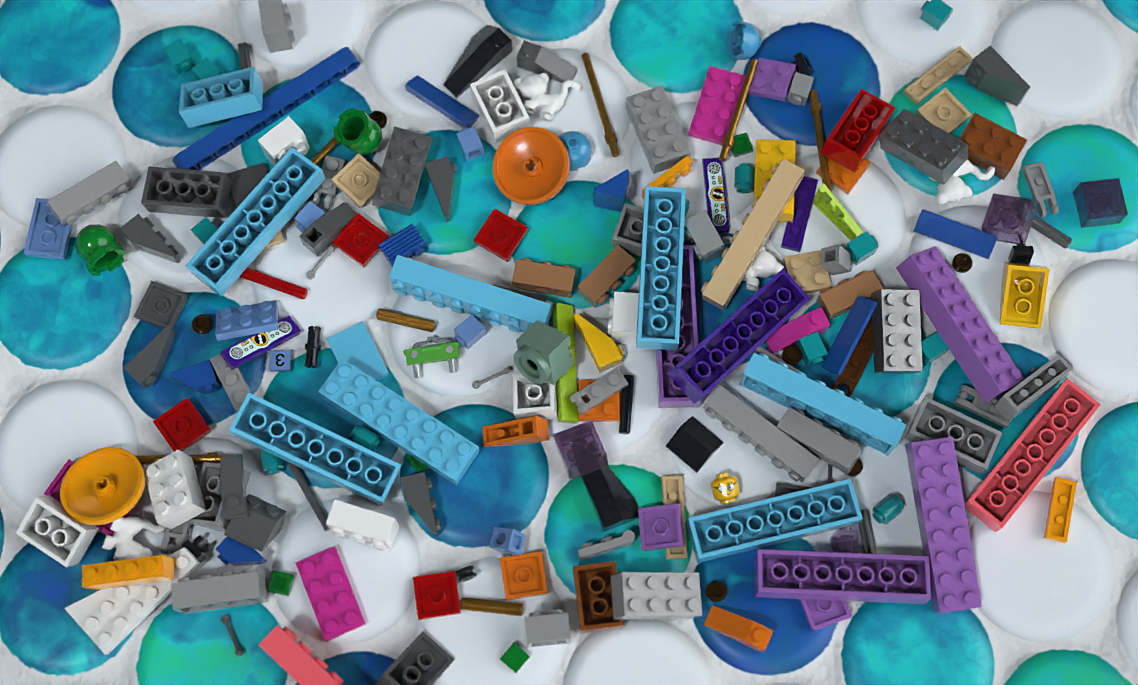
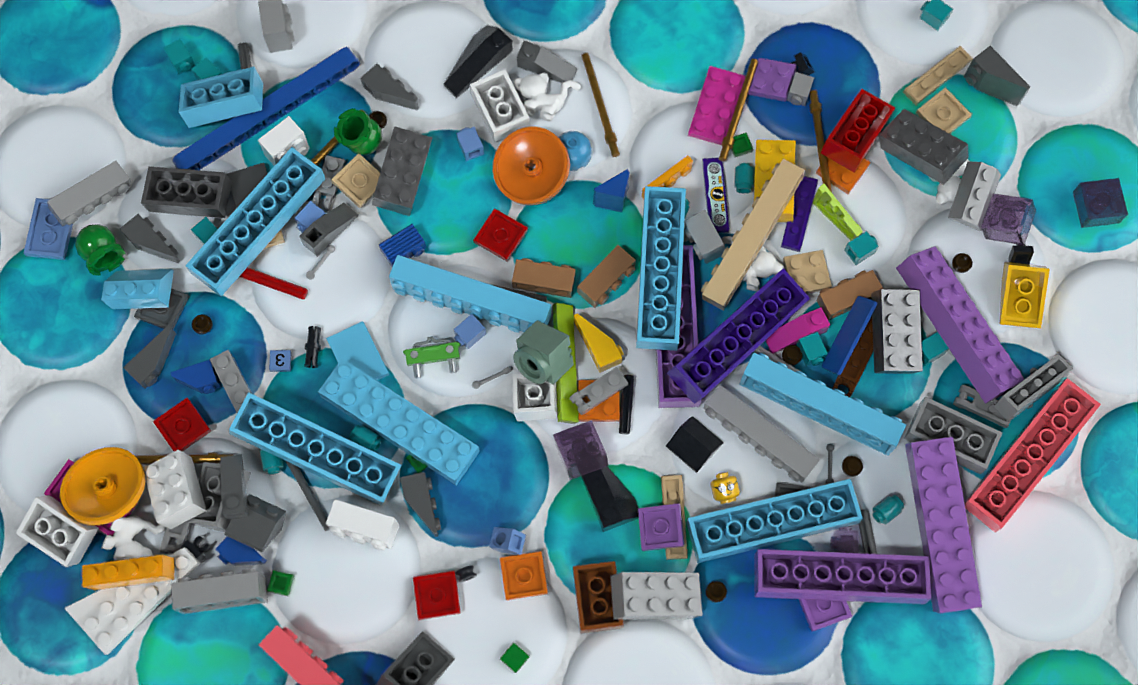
(138, 289): none -> medium azure slope
(226, 620): dark grey hinge -> none
(246, 320): medium blue plate -> none
(259, 343): tile -> none
(330, 594): dark pink plate -> none
(360, 240): red plate -> none
(384, 87): none -> dark grey slope
(405, 320): pearl gold axle -> none
(441, 102): blue slope -> none
(442, 179): dark grey slope -> none
(491, 606): pearl gold axle -> none
(516, 432): orange slope -> none
(547, 629): light grey brick -> none
(607, 545): light grey plate -> none
(625, 316): white brick -> none
(629, 230): light grey brick -> none
(657, 128): light grey brick -> none
(739, 628): orange slope -> none
(743, 40): dark azure cylinder -> none
(820, 441): light grey brick -> none
(835, 260): light grey brick -> none
(955, 234): blue slope -> none
(974, 194): none -> light grey slope
(991, 145): dark orange brick -> none
(1040, 188): light grey hinge -> none
(1051, 232): dark grey axle -> none
(1060, 510): light orange plate -> none

